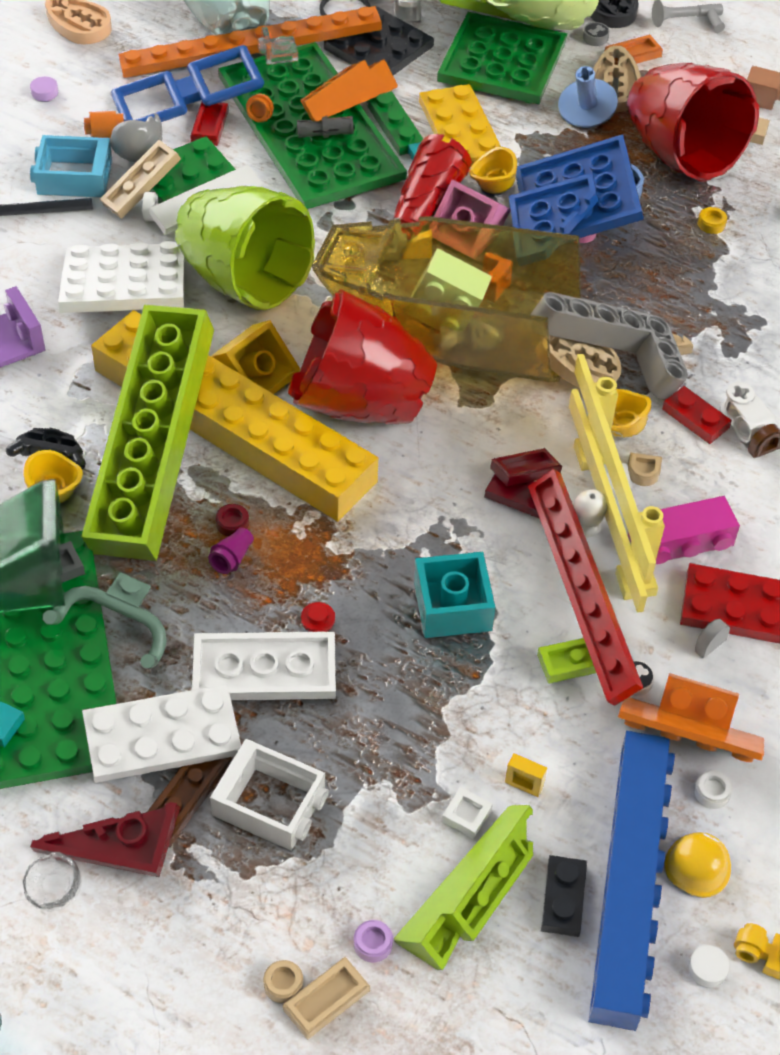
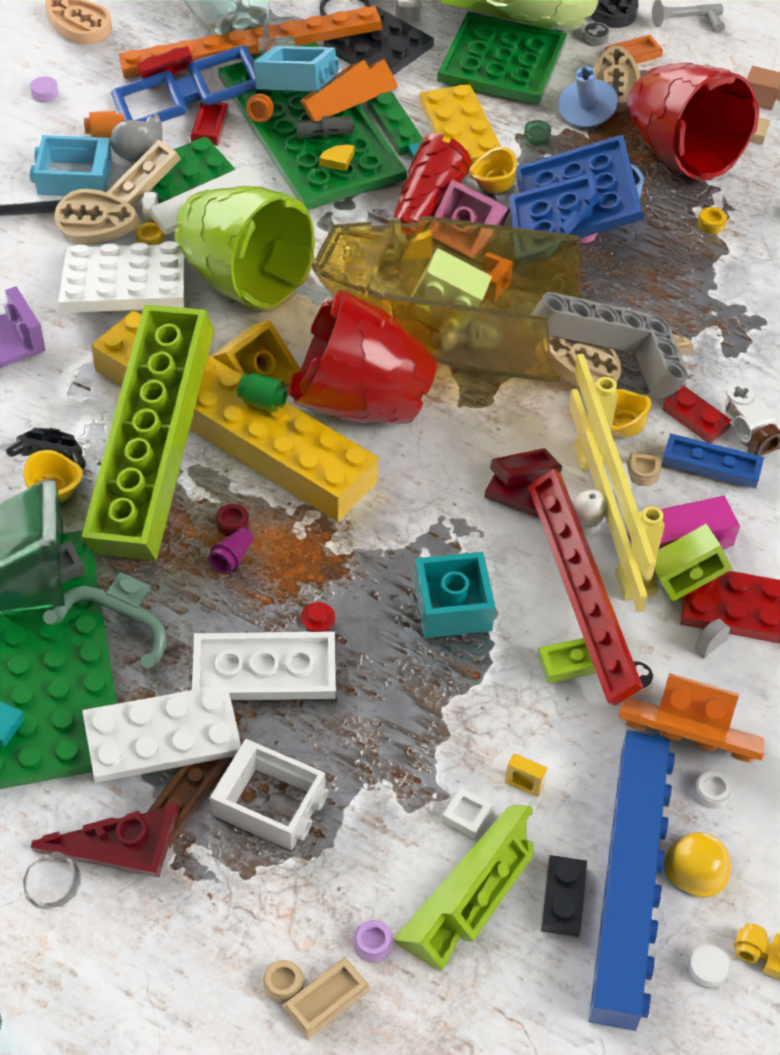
(94, 202): none -> tan piece
(149, 234): none -> yellow tile
(173, 61): none -> red plate
(262, 391): none -> green brick
(296, 68): none -> medium azure window
(337, 157): none -> yellow tile
(537, 132): none -> clear green tile
(690, 562): none -> lime brick
(713, 460): none -> blue plate

